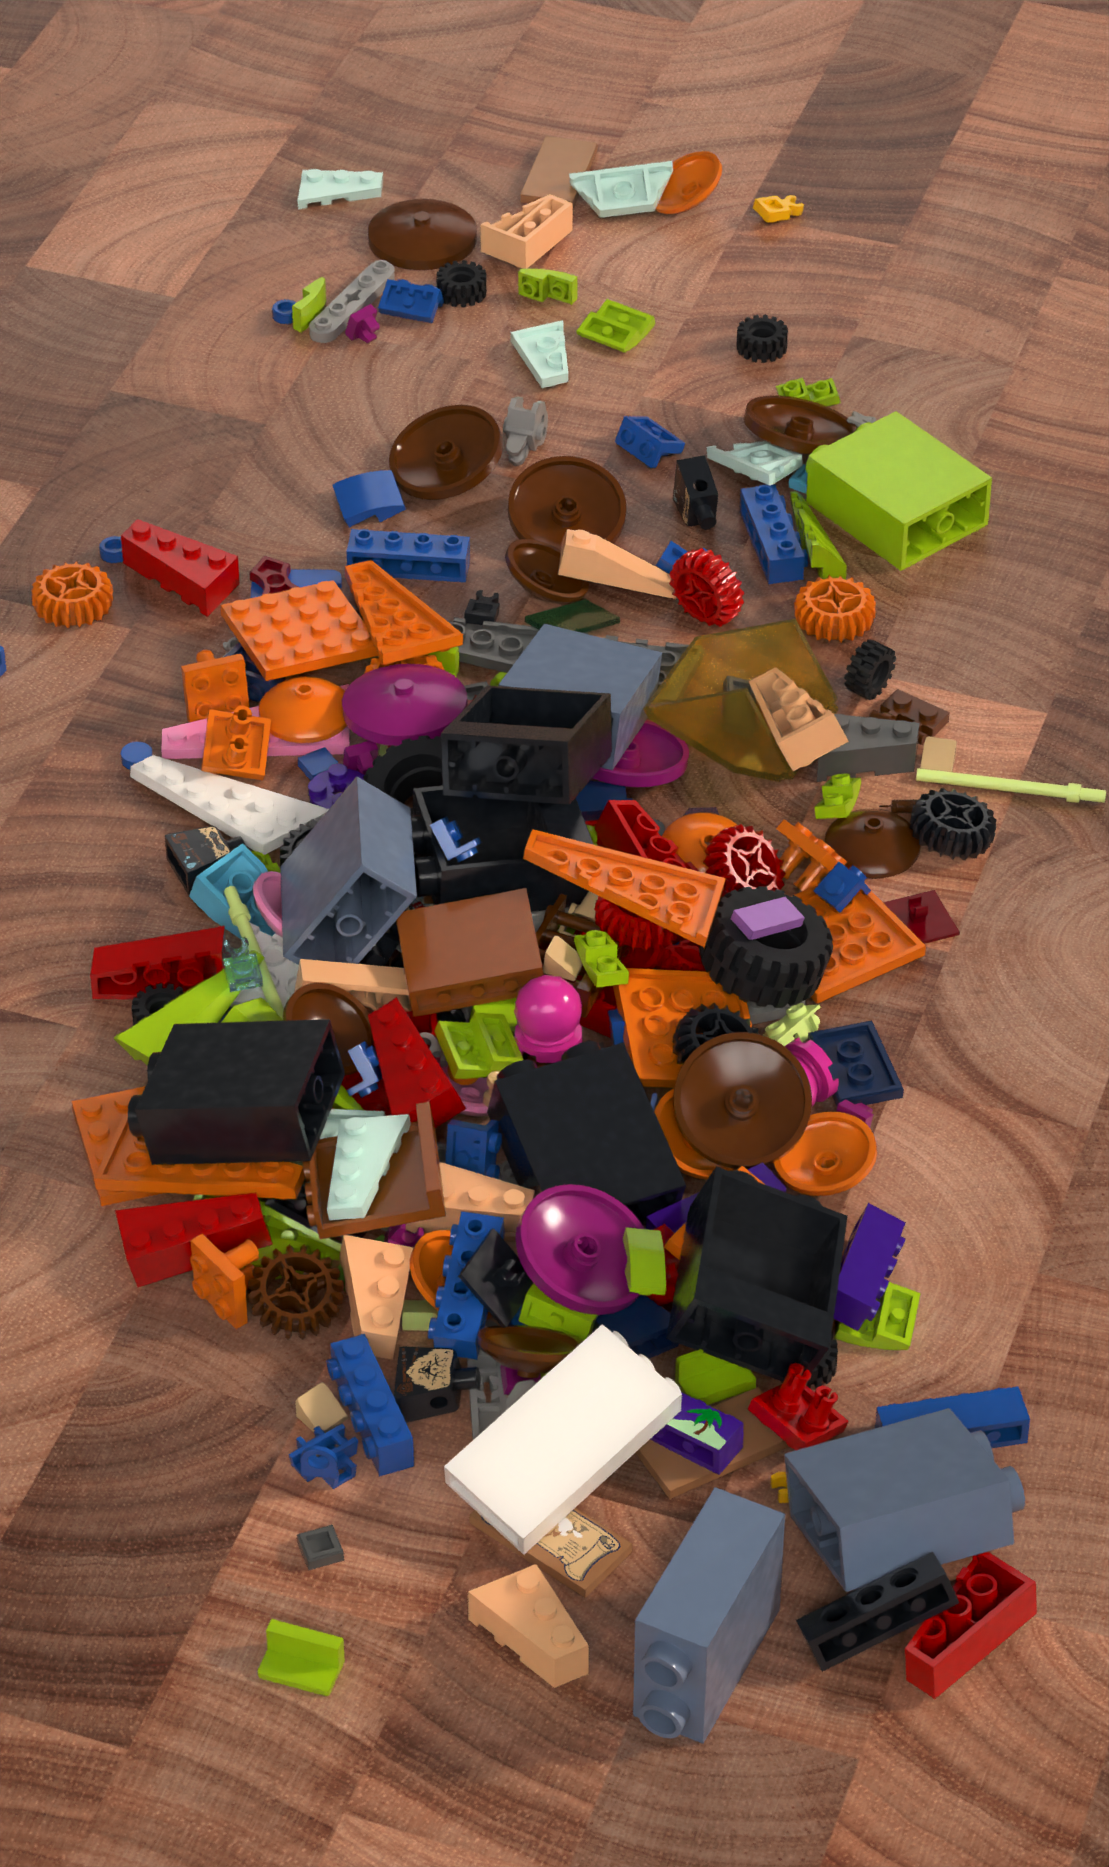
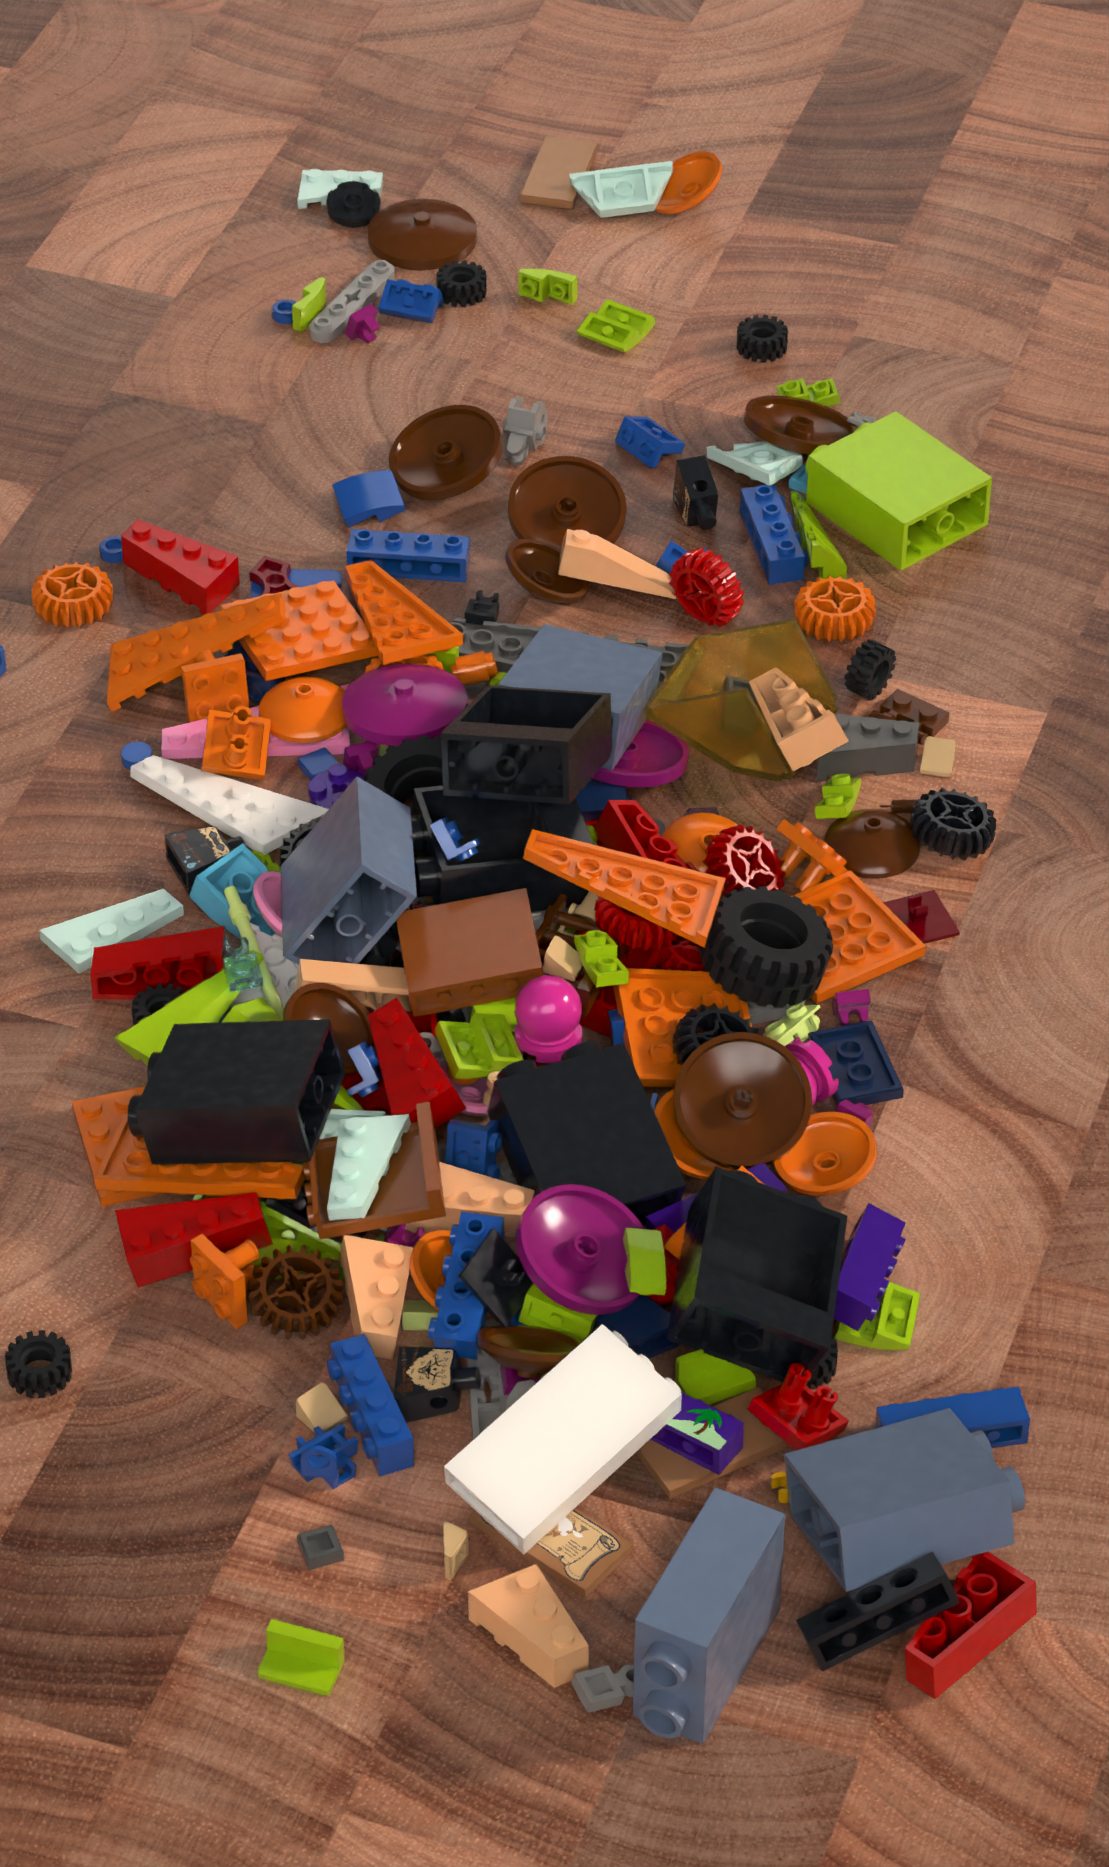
(38, 1379): none -> black tyre
(116, 924): none -> light aqua wing
(161, 653): none -> orange wing
(353, 204): none -> black tile
(455, 1548): none -> tan slope
(475, 667): none -> orange brick
(528, 234): light nougat wedge -> none
(543, 352): light aqua wing -> none
(577, 616): clear green piece -> none
(602, 1688): none -> light grey plate
(767, 918): medium lavender tile -> none
(774, 209): yellow plate -> none
(841, 886): blue bracket -> none
(851, 1003): none -> magenta tile
(1072, 792): yellowish green bar -> none

